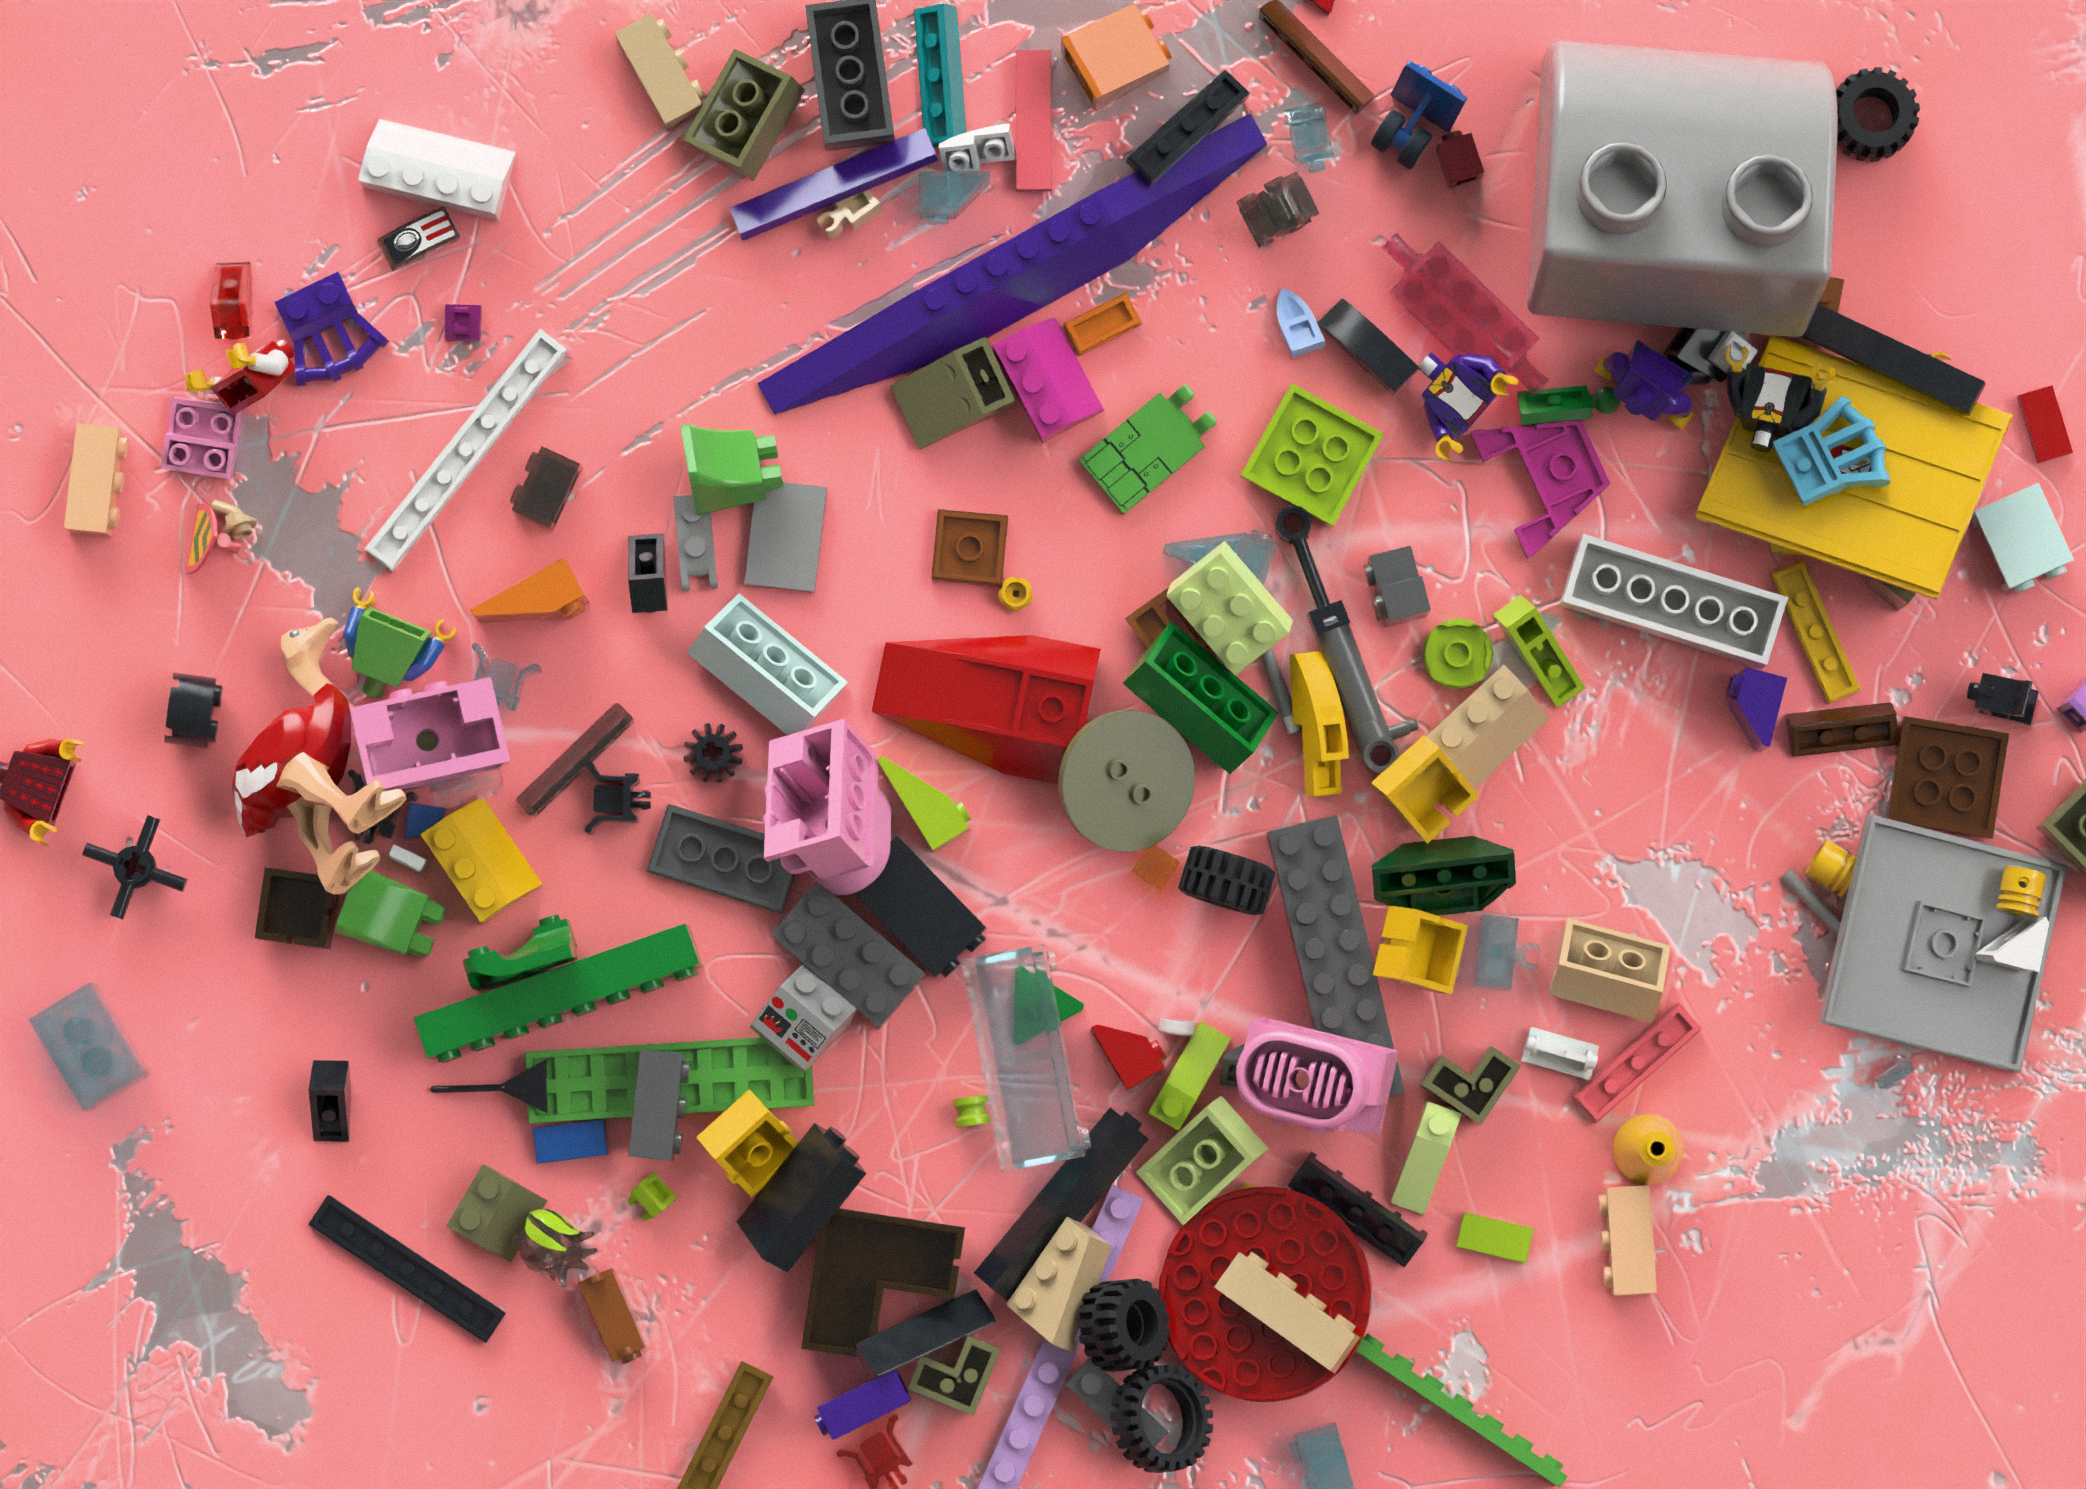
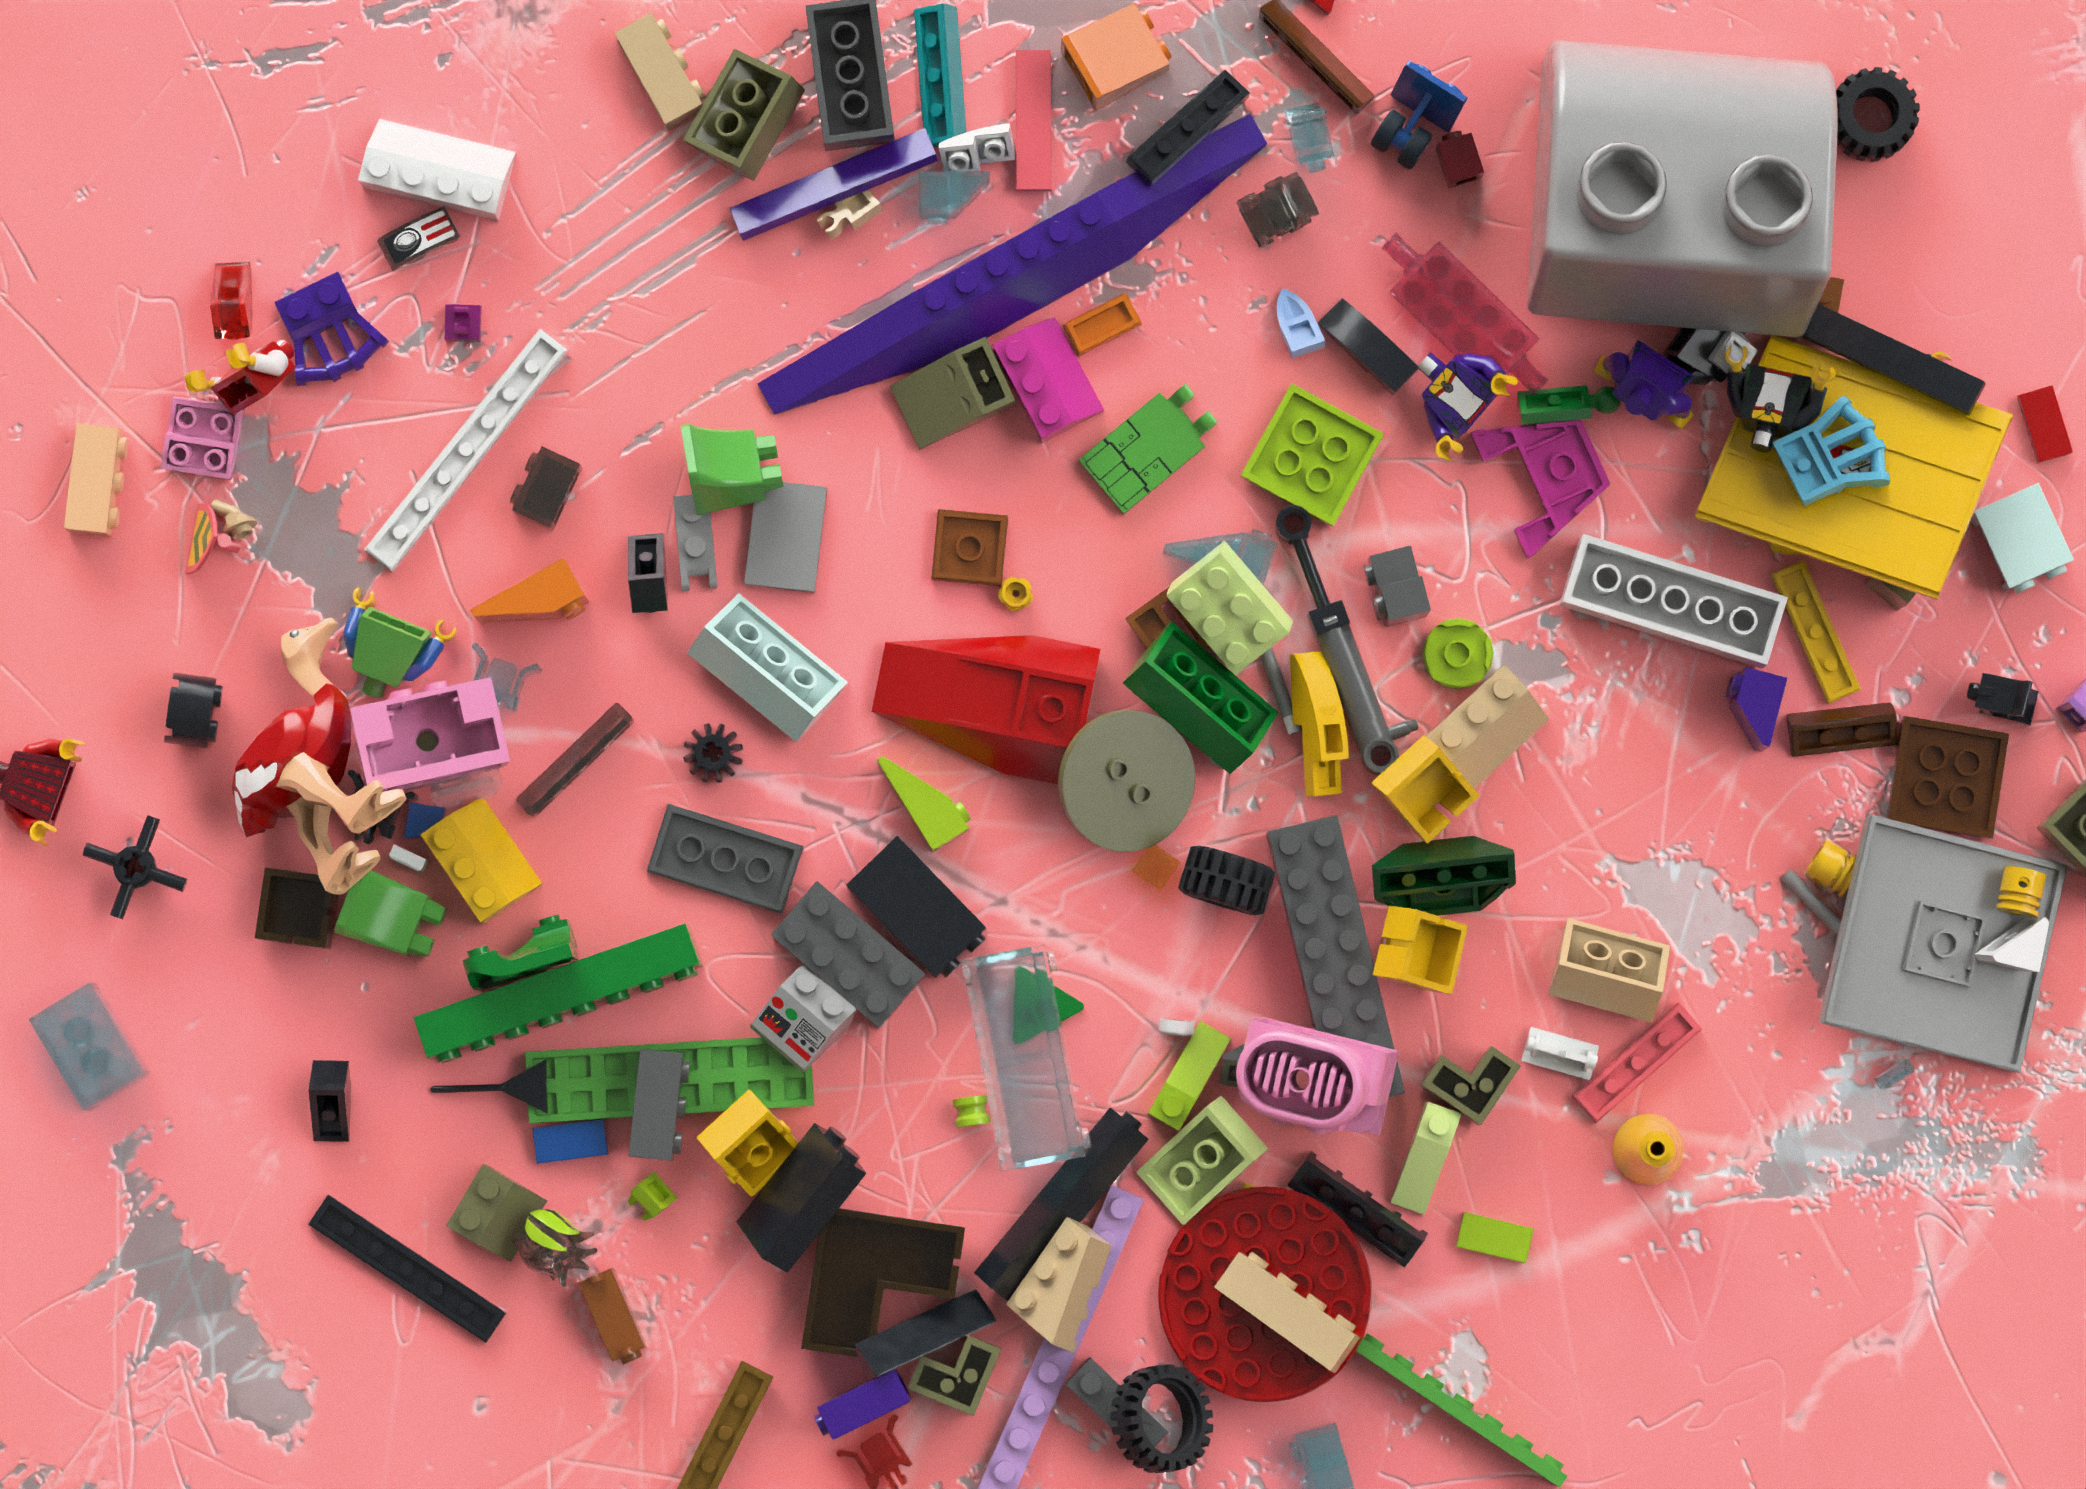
(616, 799): black piece -> none
(827, 808): bright pink brick -> none
(1124, 1325): black tyre -> none
(1129, 1054): red slope -> none
(1498, 952): clear light blue brick -> none
(1539, 650): lime slope -> none
(1628, 1240): light nougat brick -> none

